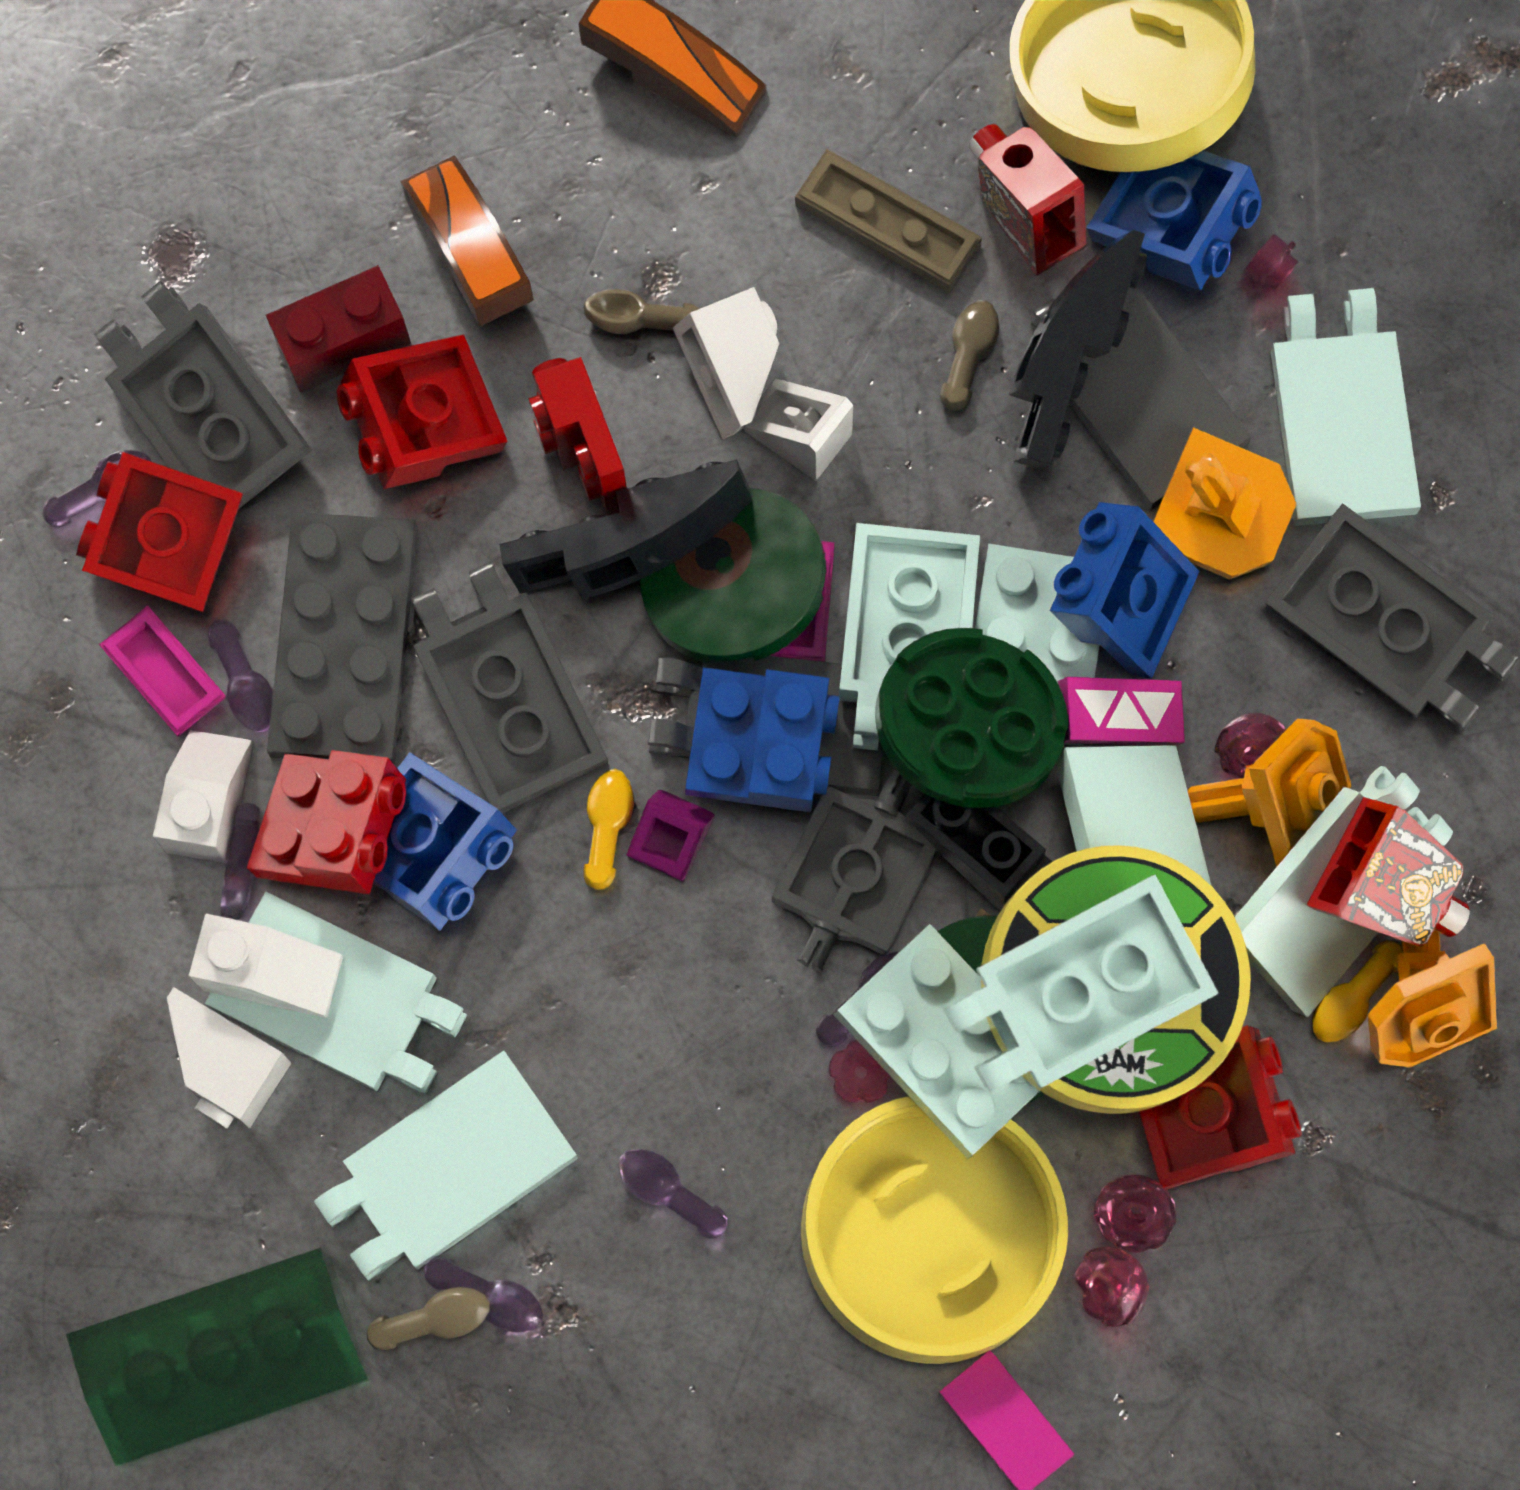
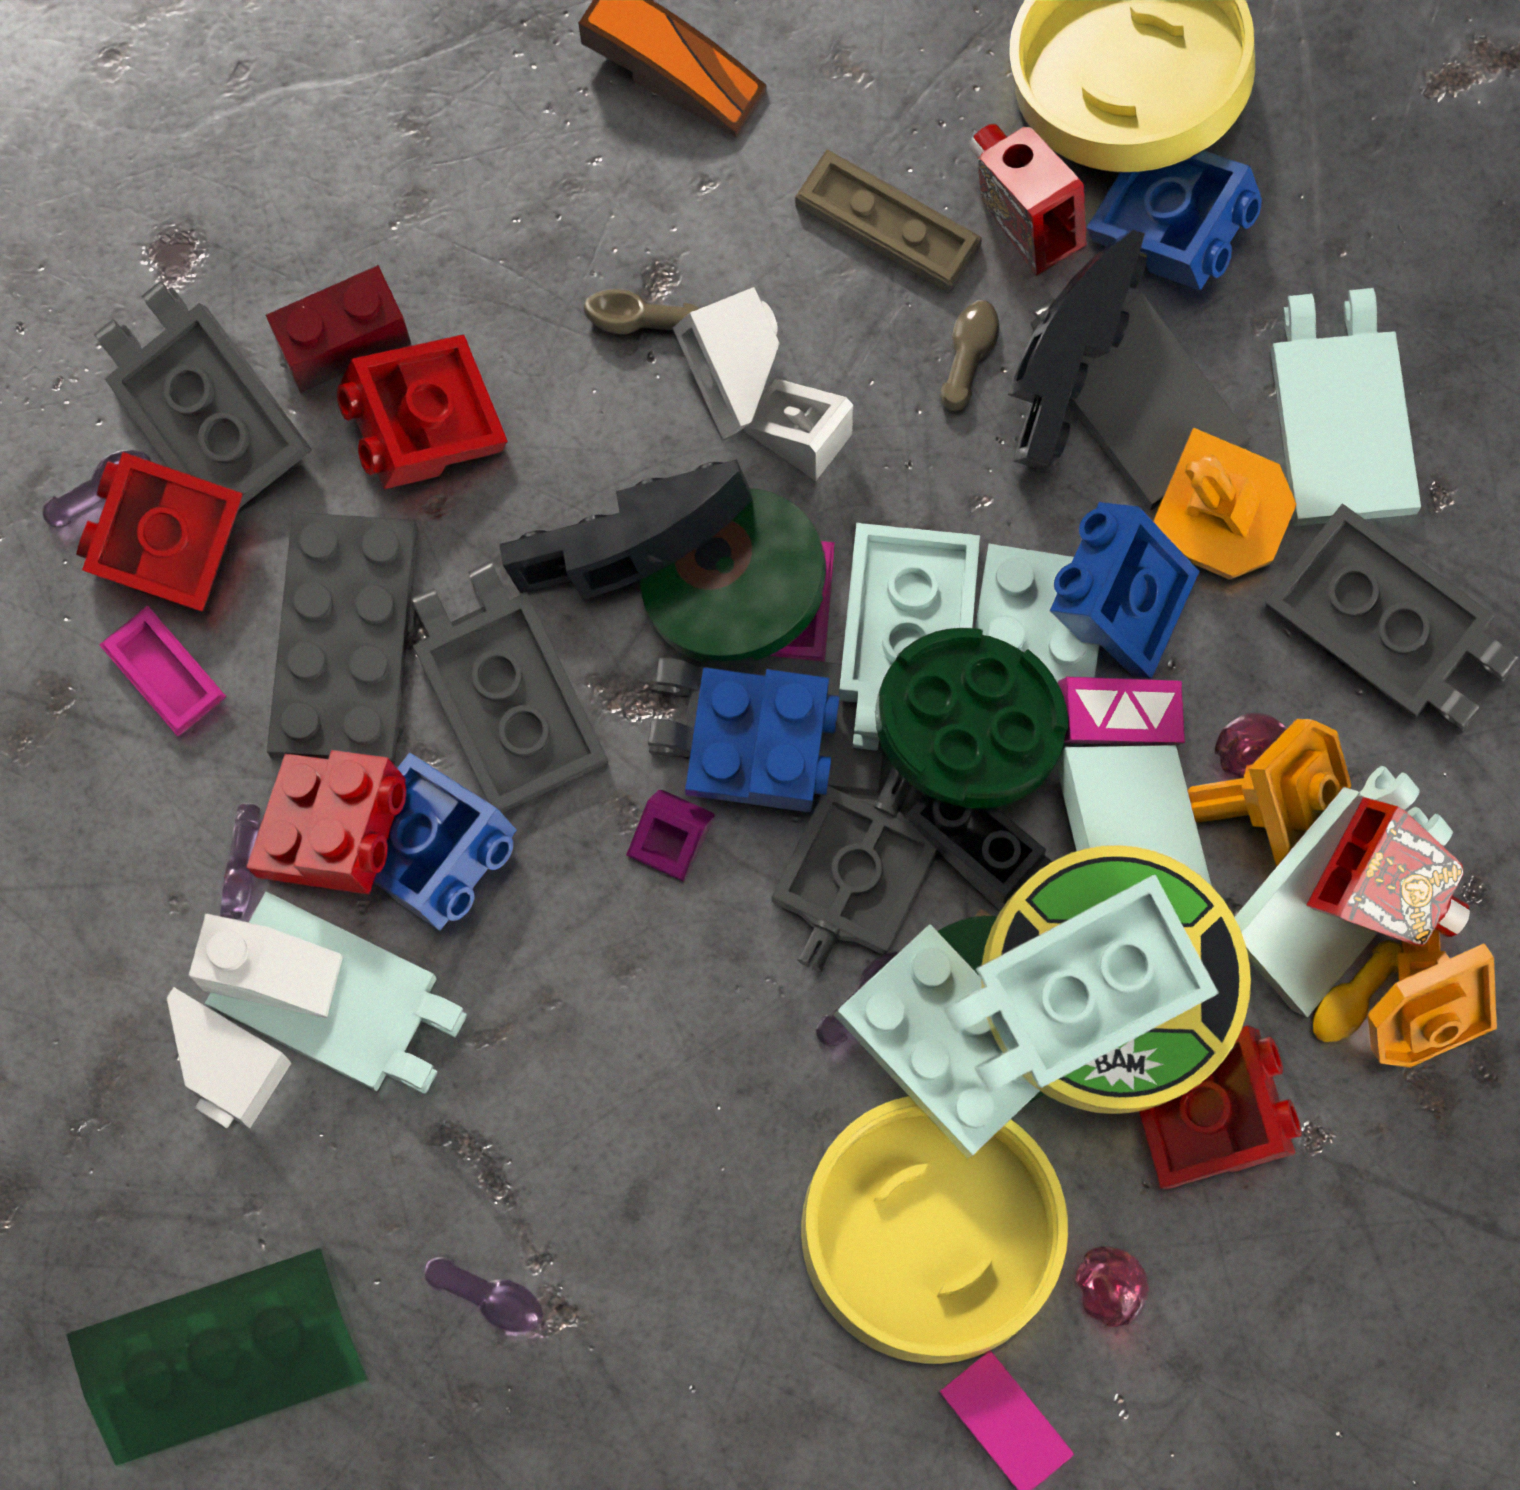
(203, 796): white slope -> none
(247, 690): clear purple piece -> none
(446, 1315): dark tan piece -> none
(449, 1167): light aqua tile -> none
(468, 240): slope -> none
(575, 427): red plate -> none
(609, 811): yellow piece -> none
(658, 1183): clear purple piece -> none
(849, 1086): clear pink plate -> none
(1132, 1230): clear pink plate -> none
(1272, 263): clear pink plate -> none

